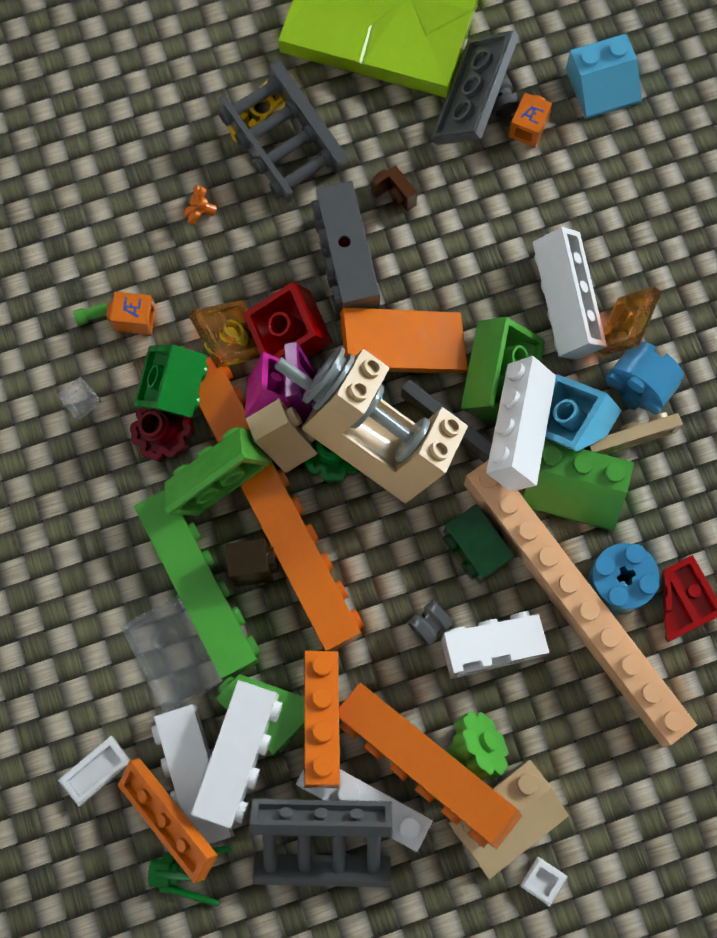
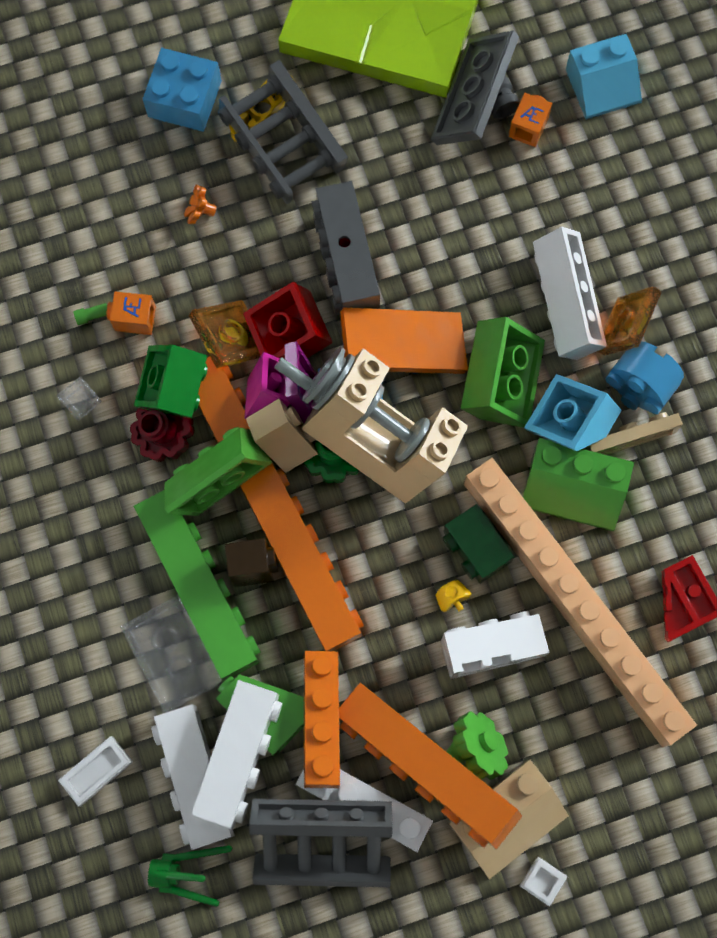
(167, 820): orange plate -> none
(182, 89): none -> dark azure brick
(397, 186): reddish brown bracket -> none
(428, 406): dark grey tile -> none
(433, 620): dark grey wheel -> none
(451, 595): none -> yellow piece
(521, 424): white brick -> none
(629, 561): dark azure brick -> none

